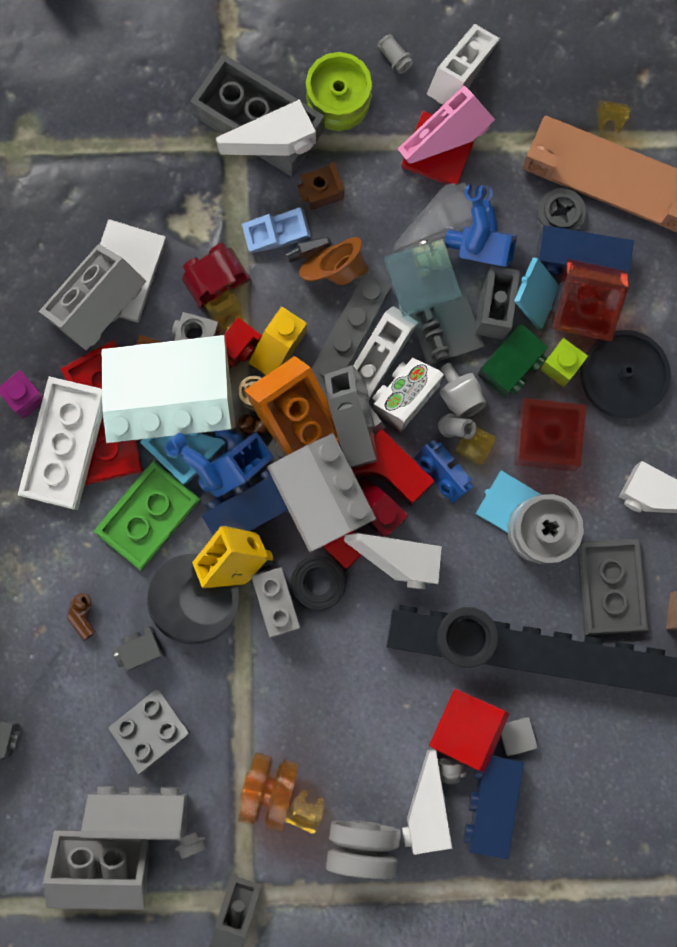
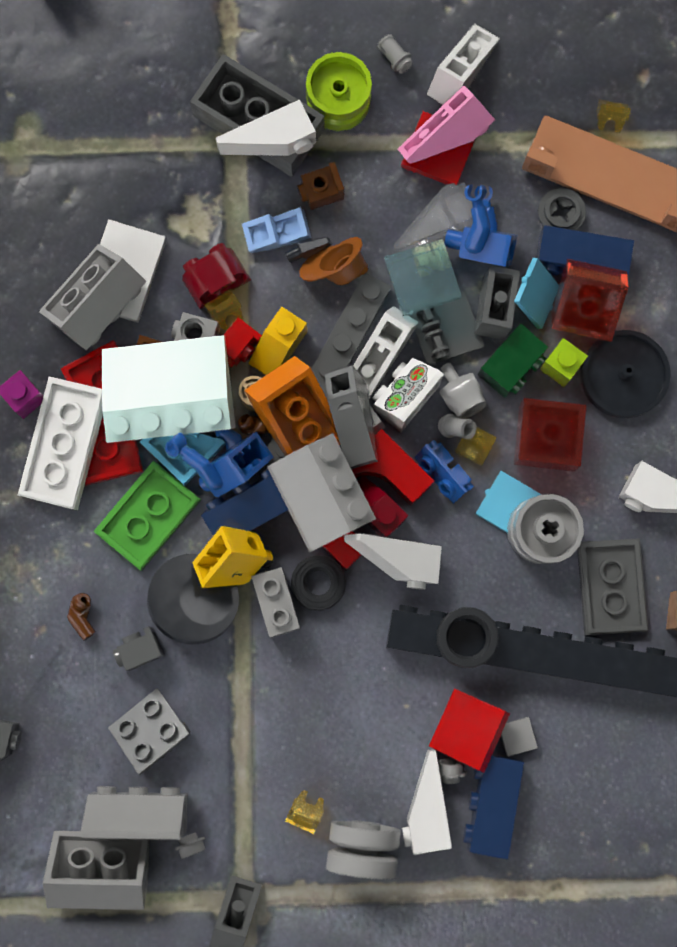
(267, 791): clear orange wheel -> none

